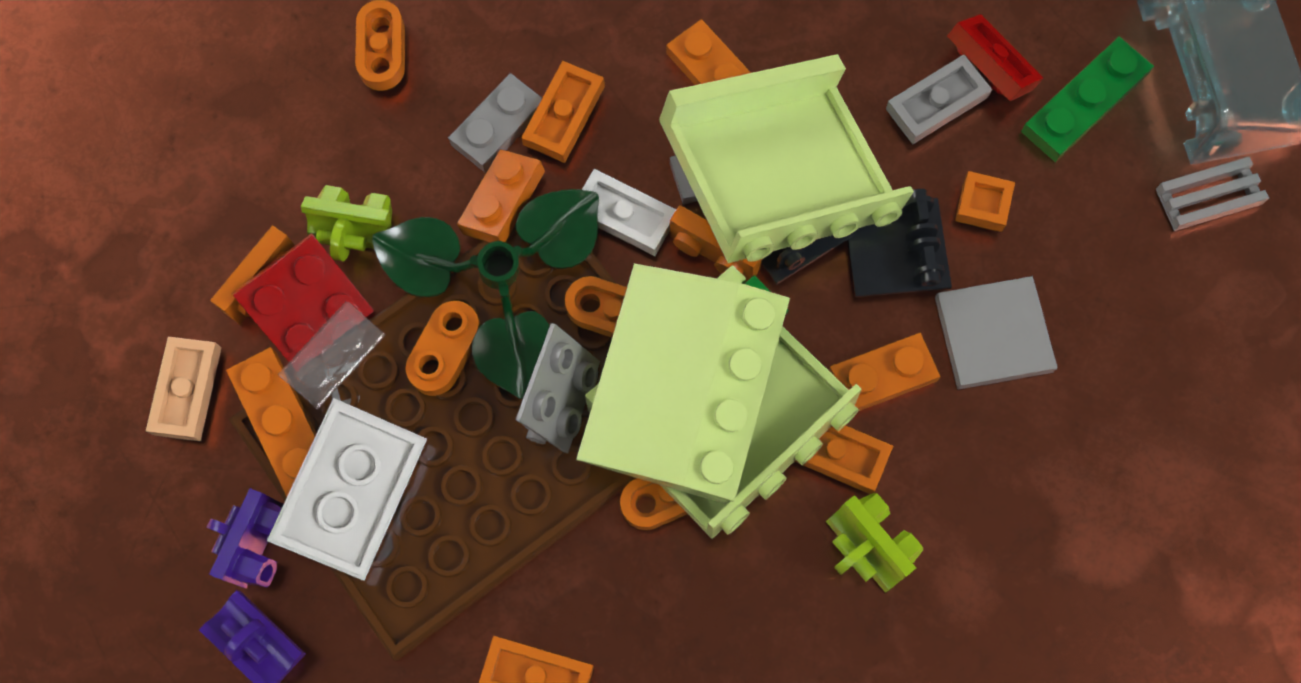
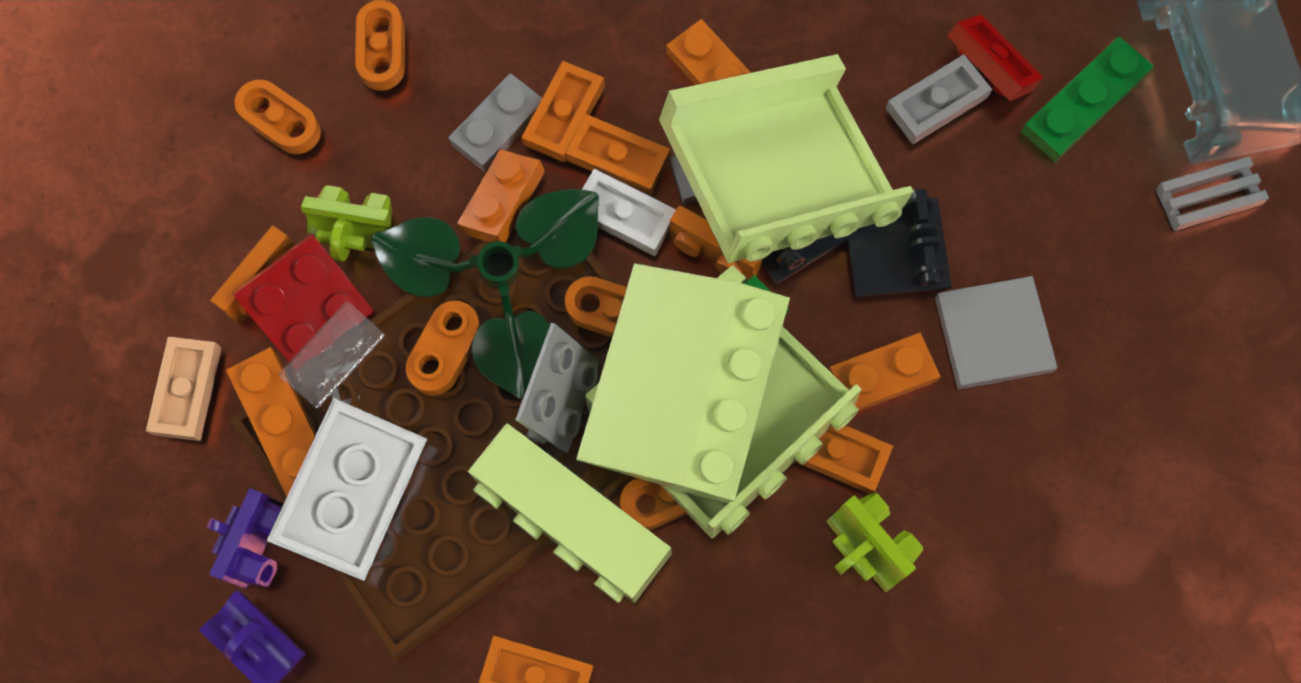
(281, 117): none -> orange plate
(570, 513): none -> yellowish green brick
(618, 154): none -> orange plate
(985, 201): orange plate -> none

